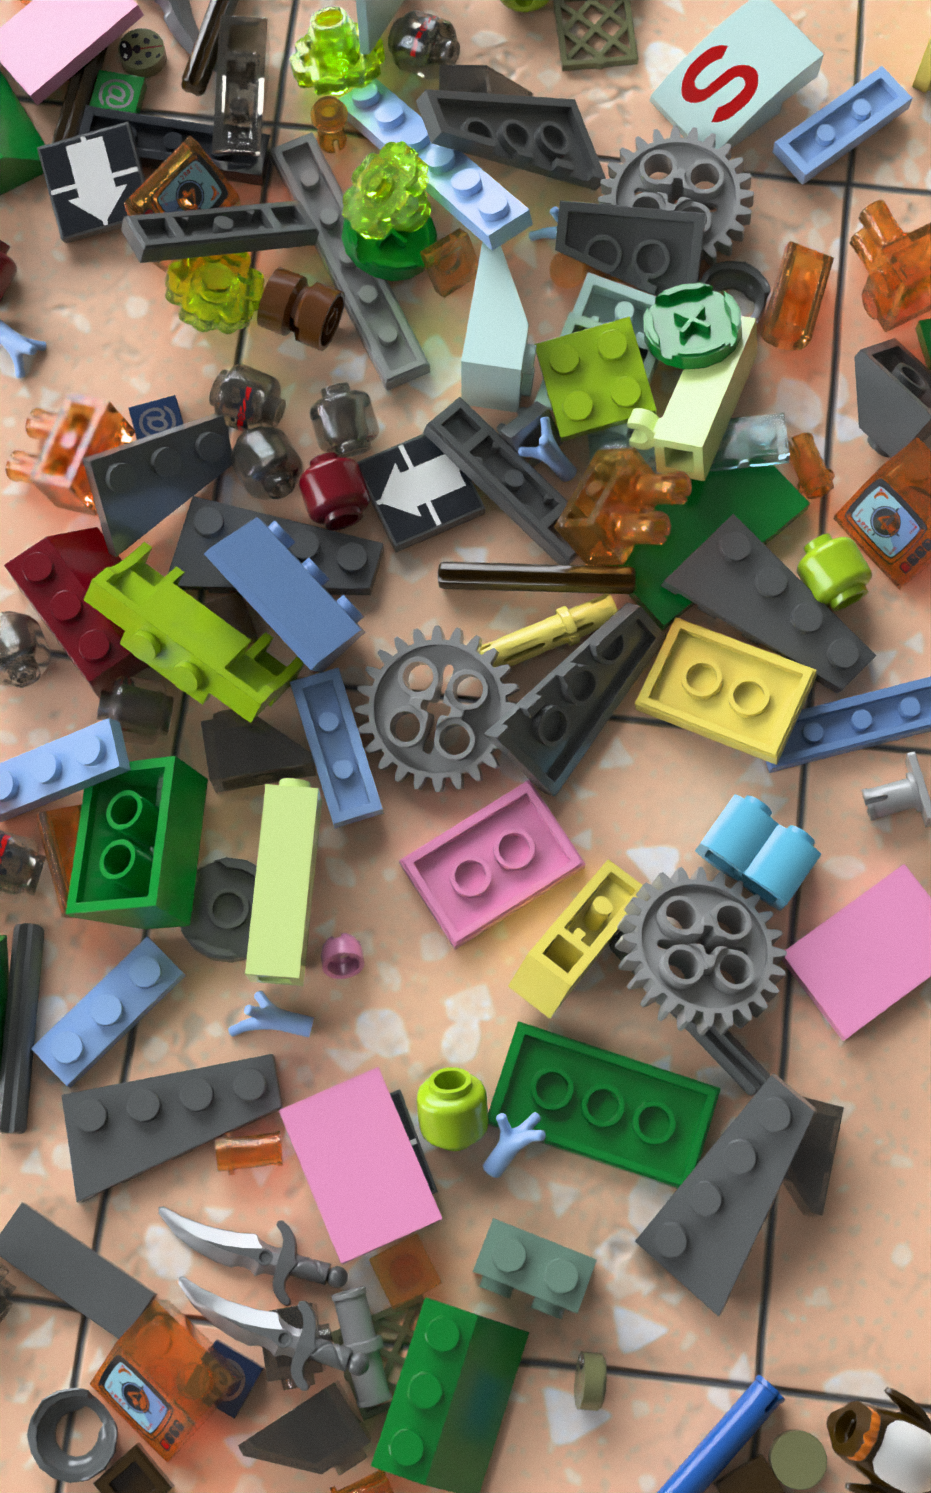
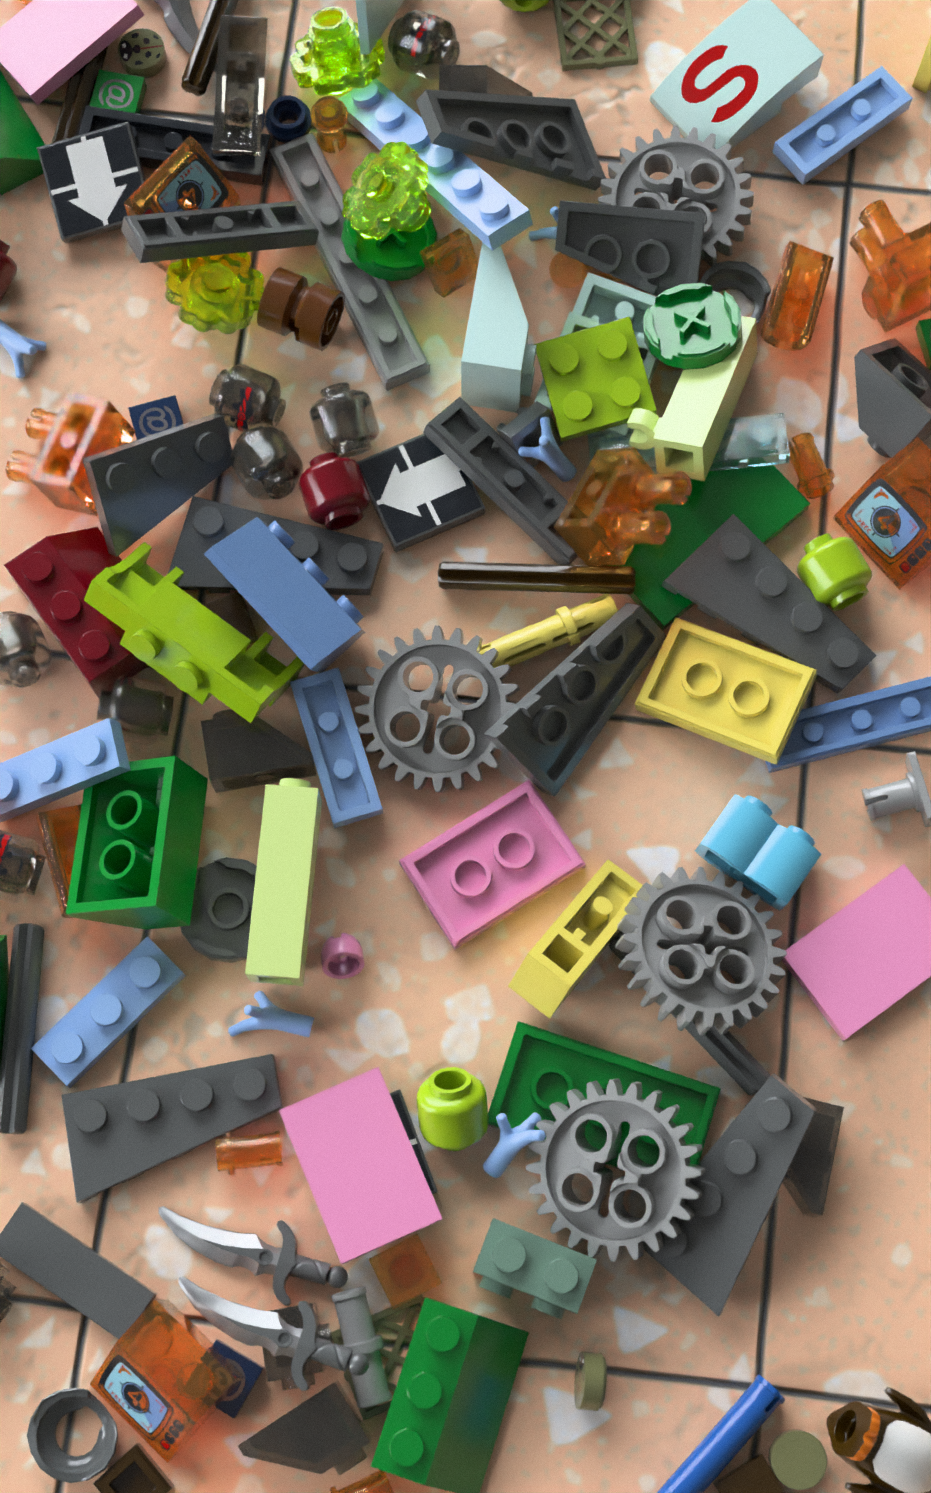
(288, 108): none -> dark blue plate
(661, 1185): none -> light grey gear

